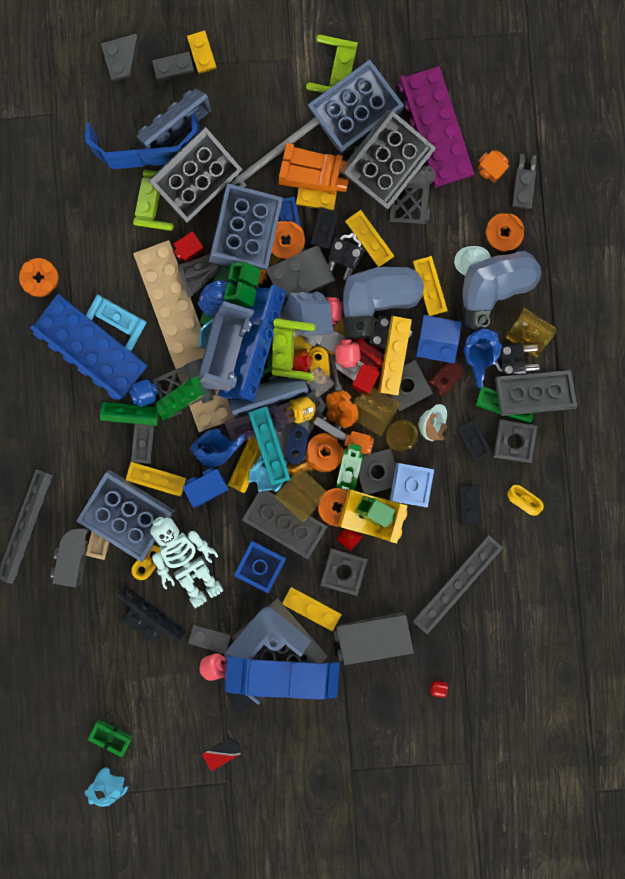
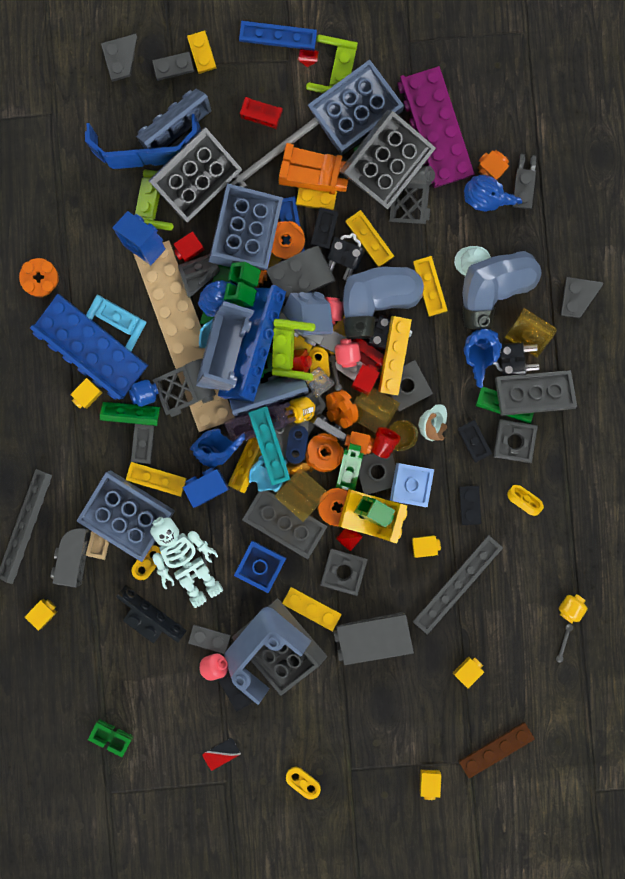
(41, 614): none -> yellow brick
(85, 394): none -> yellow brick
(109, 784): medium azure helmet -> none
(139, 237): none -> blue brick
(180, 398): green plate -> none
(261, 113): none -> red hinge
(278, 35): none -> blue plate
(281, 678): blue windscreen -> none
(303, 782): none -> yellow plate
(308, 57): none -> red slope
(385, 442): none -> red piece
(425, 546): none -> yellow brick
(430, 784): none -> yellow brick
(438, 339): blue slope -> none
(439, 689): red piece -> none
(451, 372): clear red plate -> none
(469, 671): none -> yellow brick
(487, 194): none -> blue hair
(496, 750): none -> reddish brown plate
(515, 233): orange plate -> none
(568, 627): none -> dark grey hinge
(573, 608): none -> yellow head
(578, 296): none -> dark grey wing

